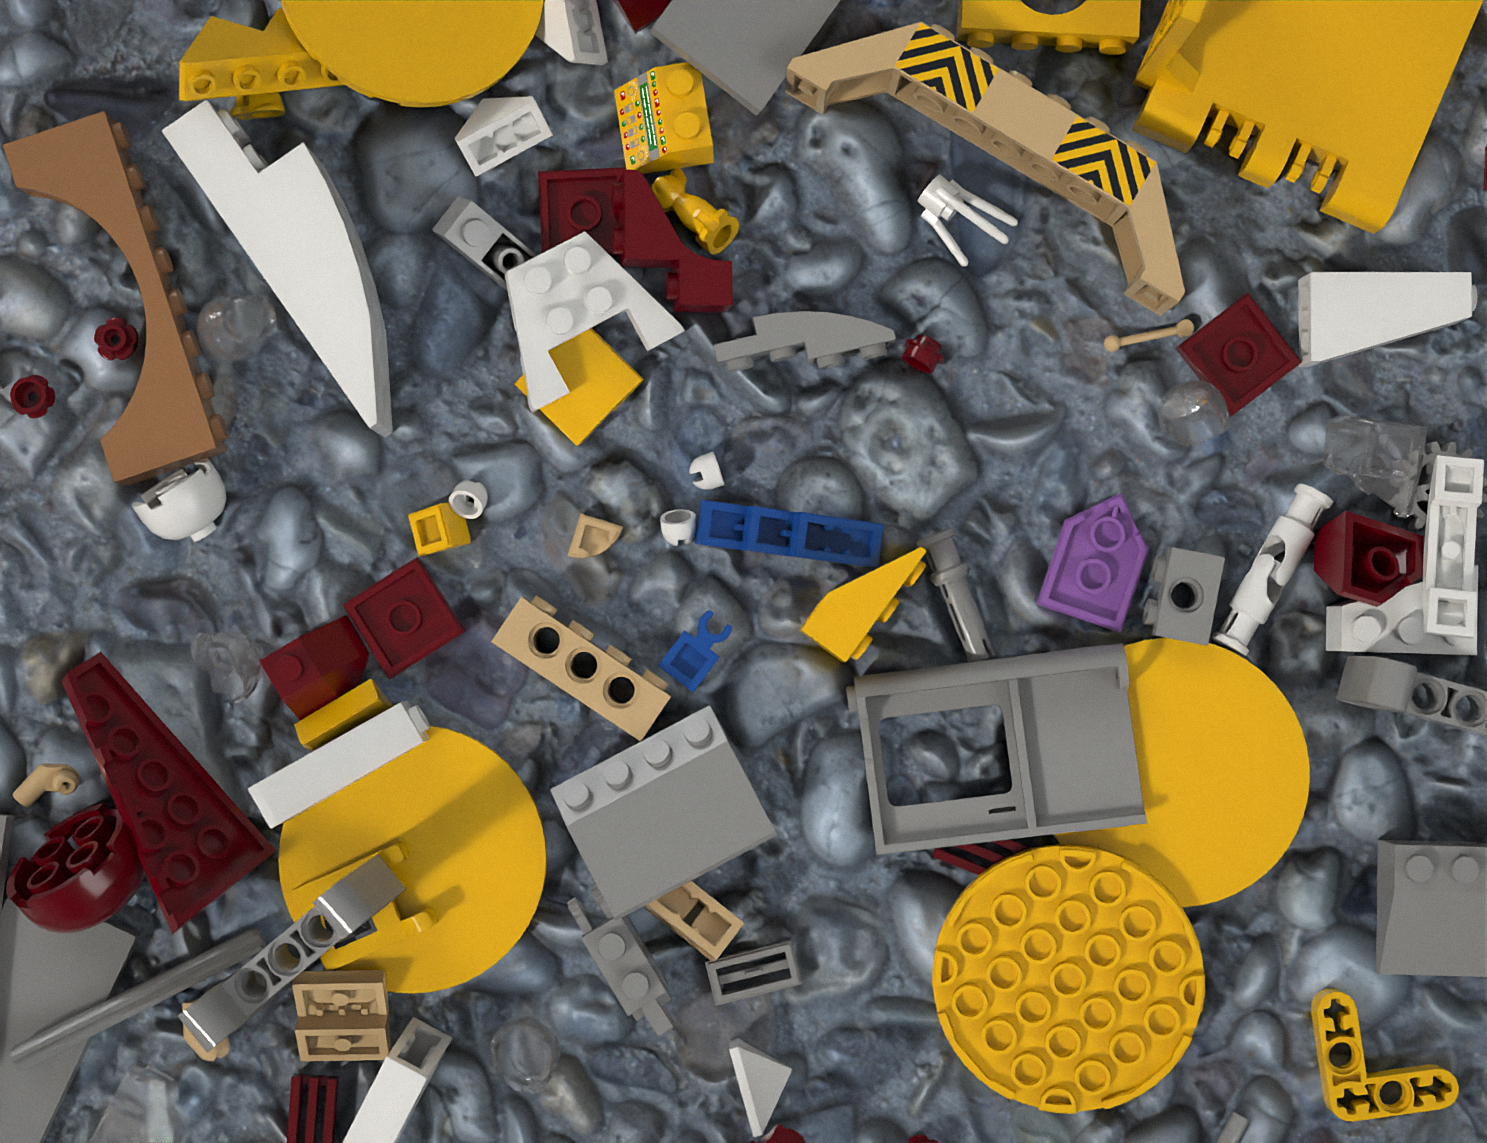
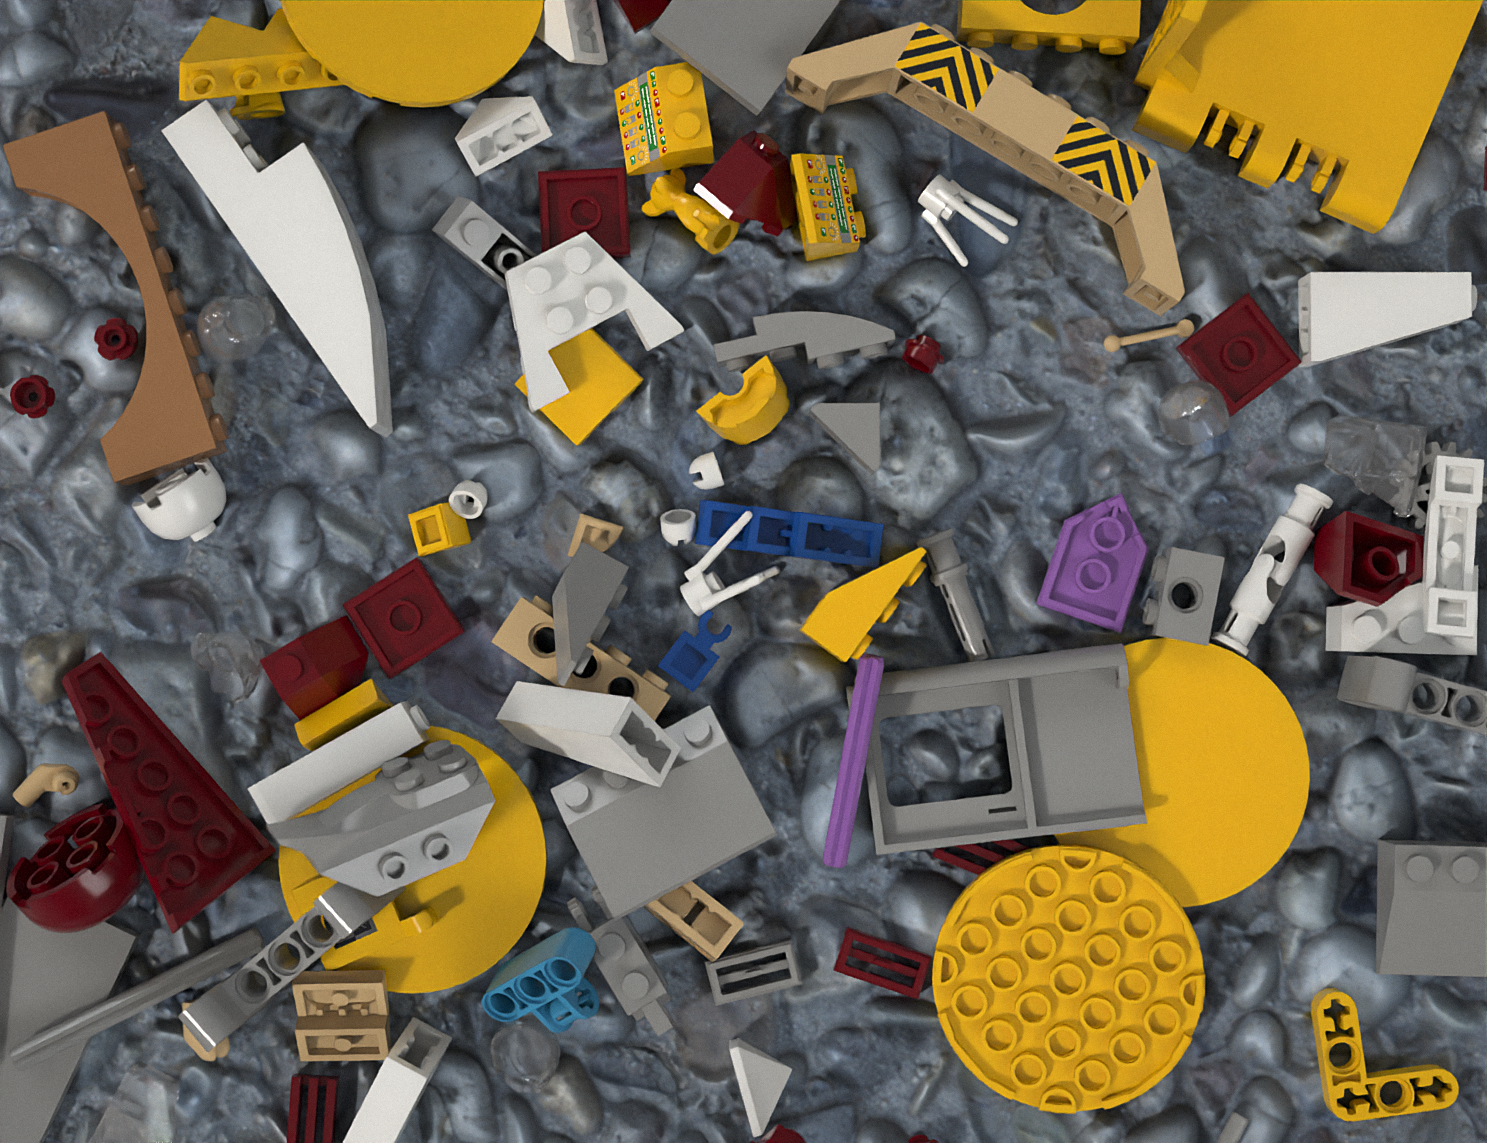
(399, 827): none -> light grey slope
(546, 982): none -> dark azure piece
(579, 606): none -> light grey slope
(591, 729): none -> white slope
(650, 241): dark red arch -> none
(707, 591): none -> white plant
(752, 184): none -> dark red slope
(753, 409): none -> yellow cylinder
(825, 206): none -> yellow slope
(847, 950): none -> dark red tile
(853, 760): none -> medium lavender axle
(854, 429): none -> light grey slope

